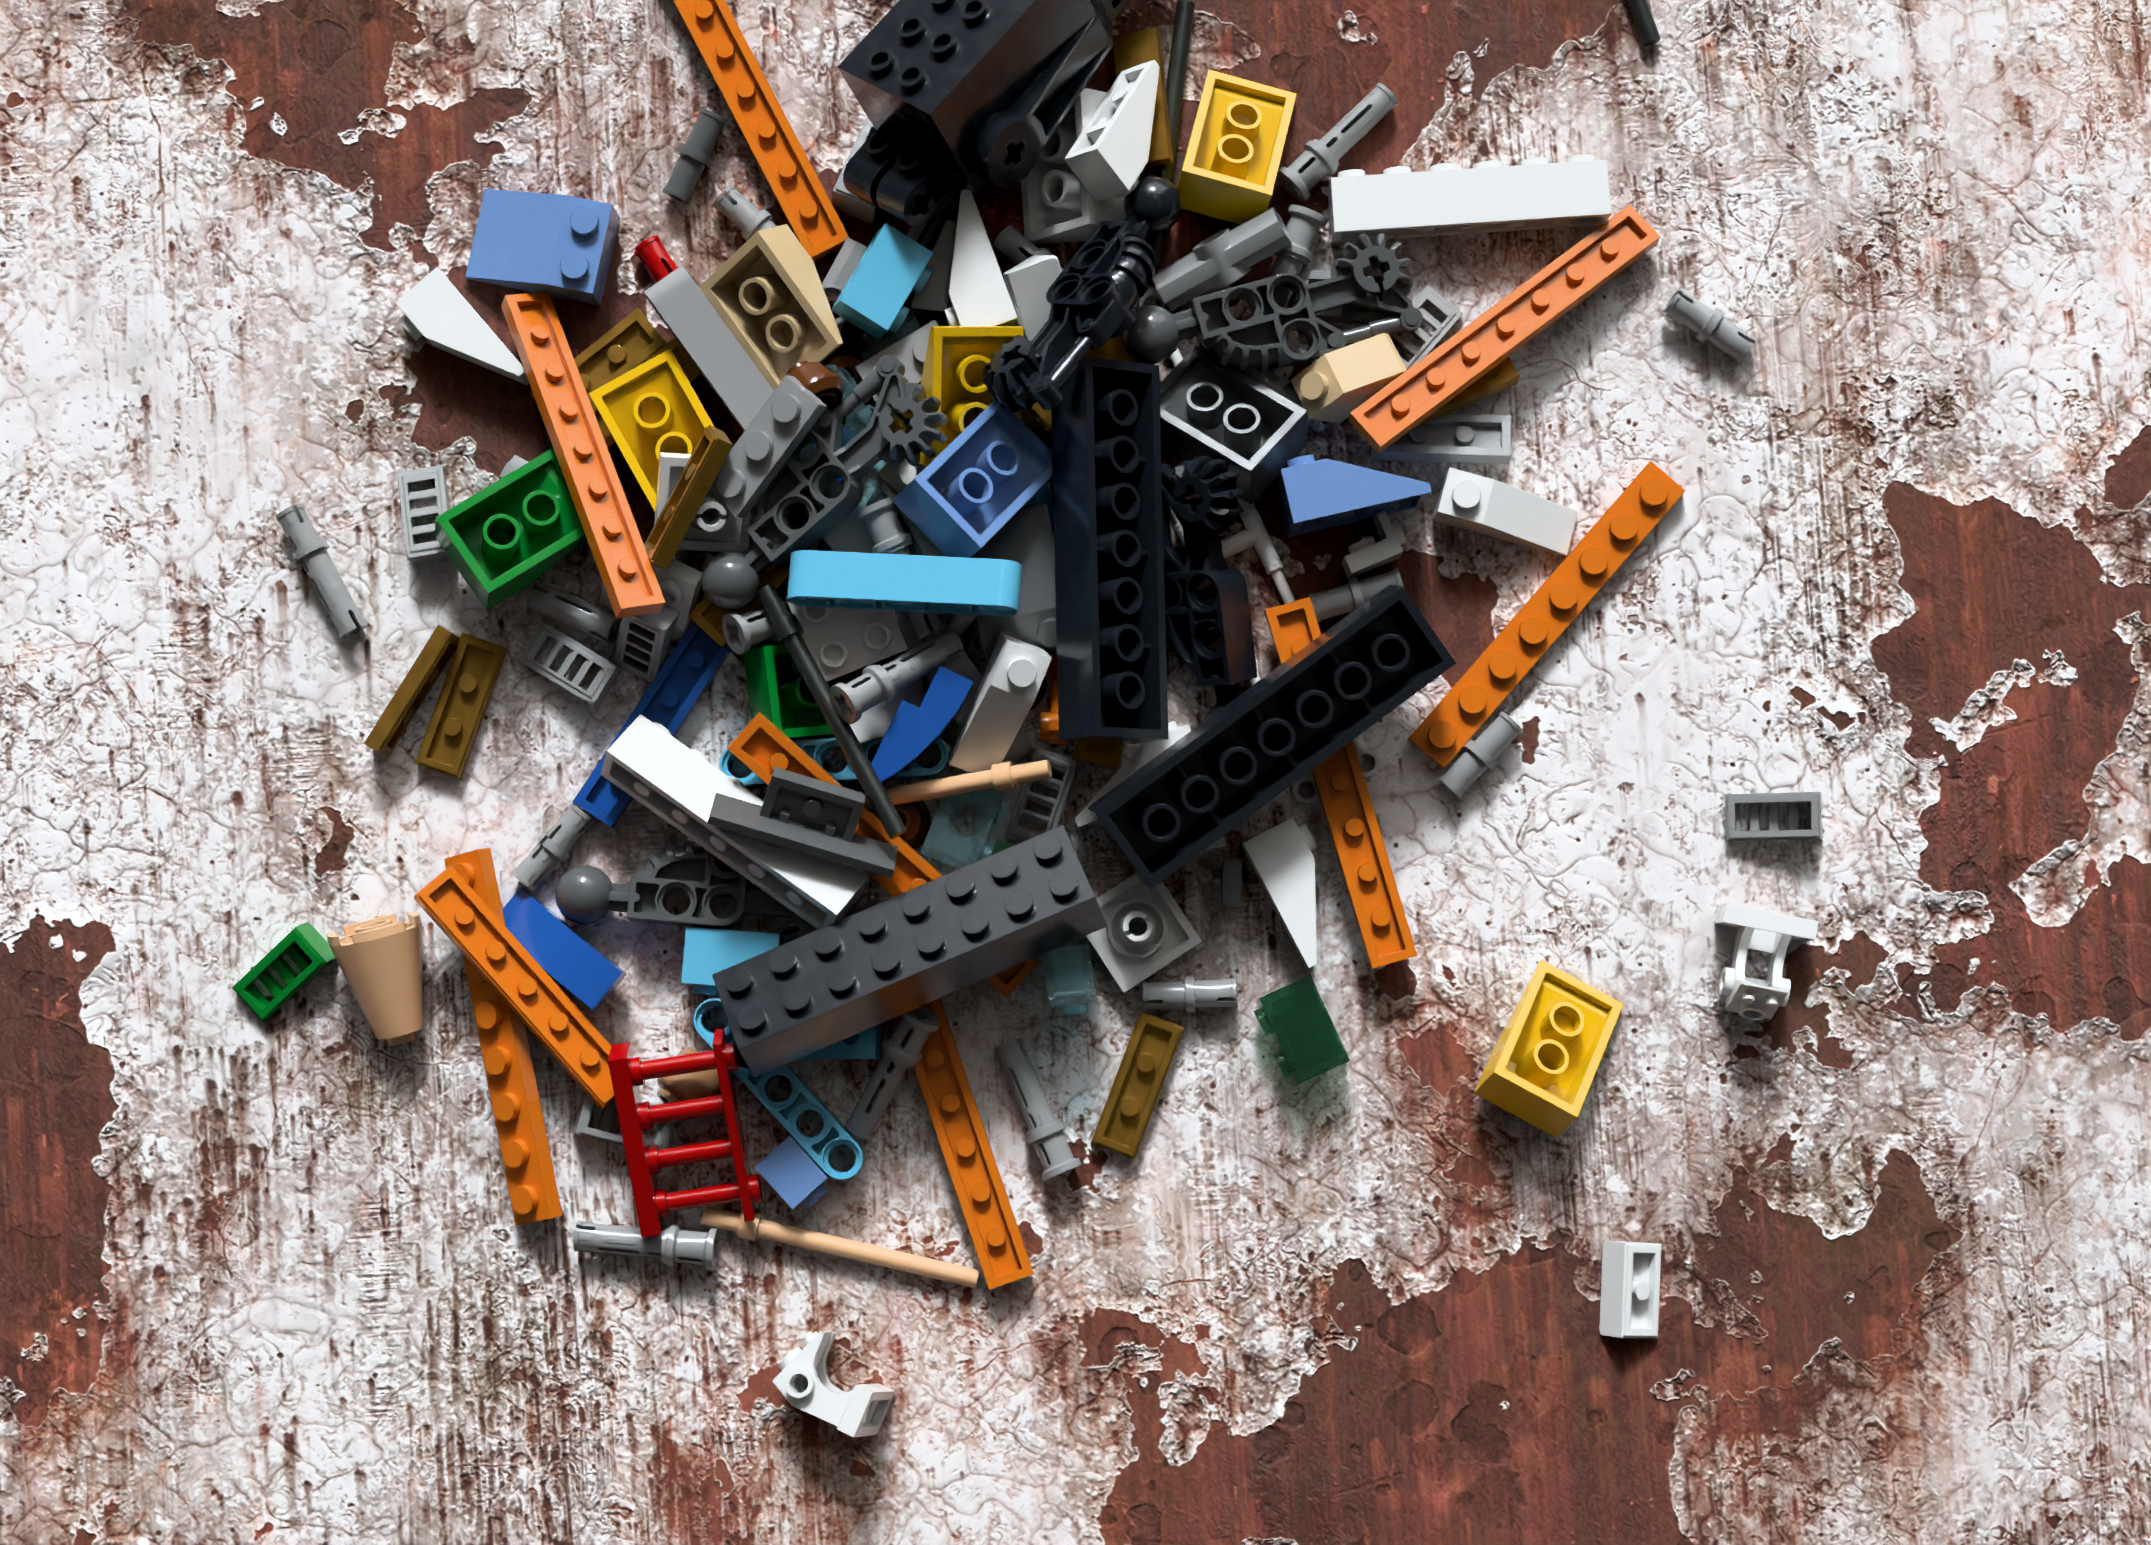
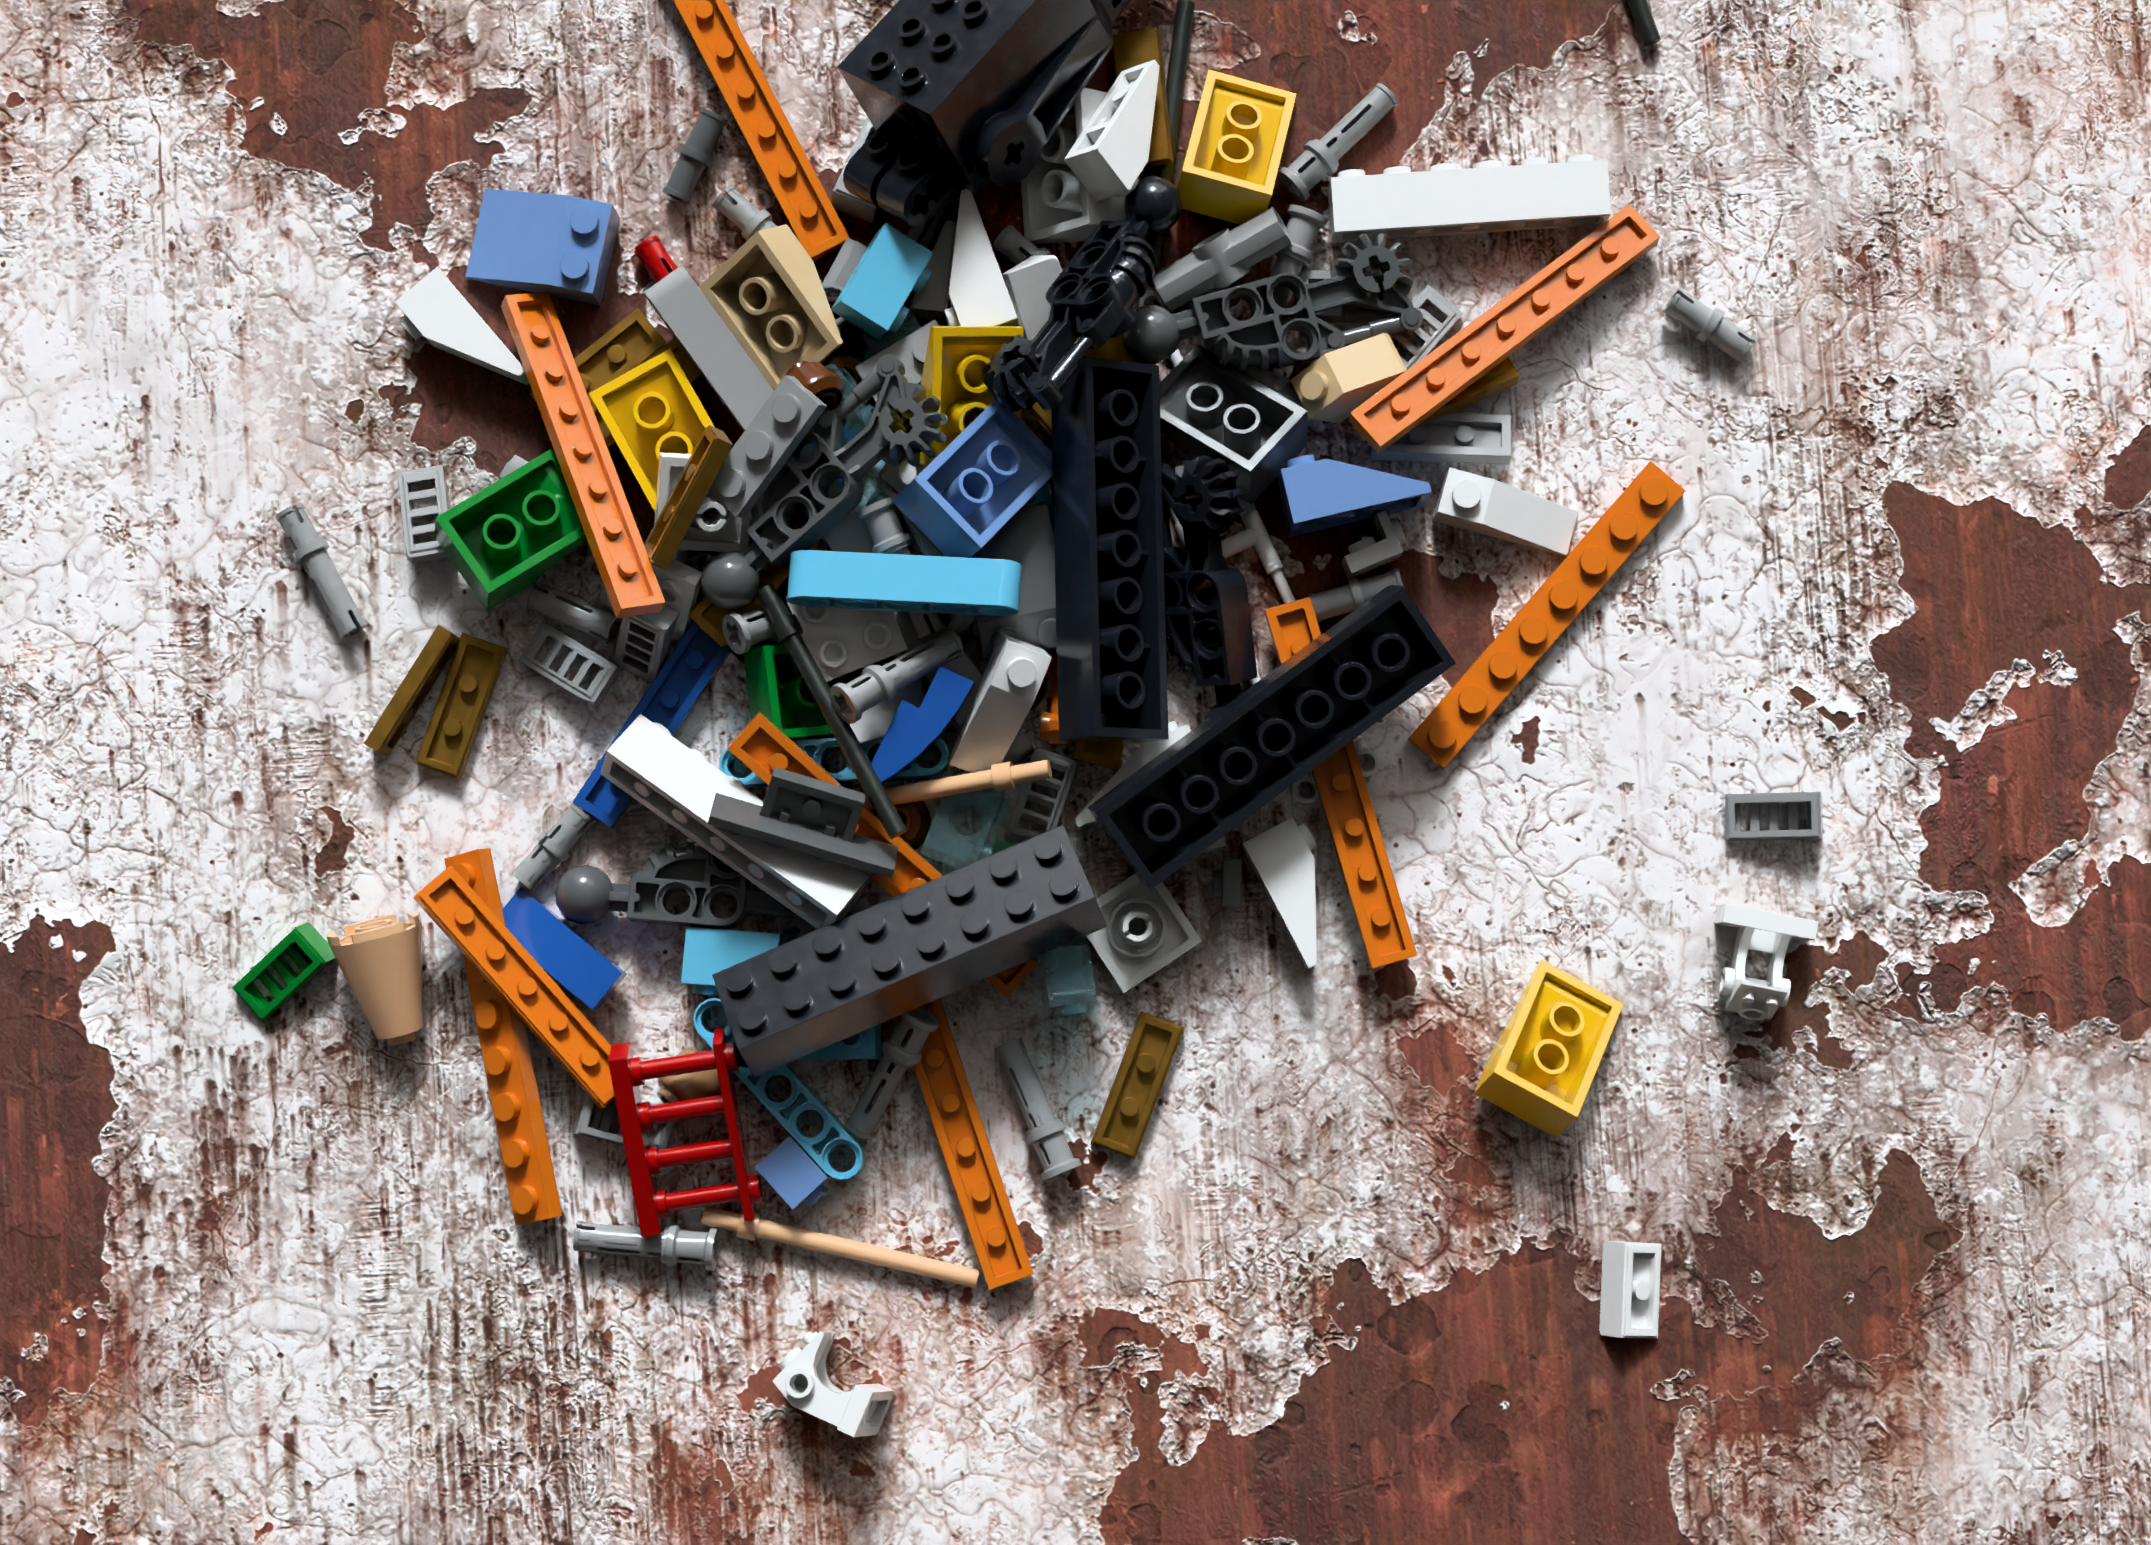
(1190, 994): light grey pin -> none
(1302, 1031): clear green brick -> none
(1480, 754): light grey pin -> none

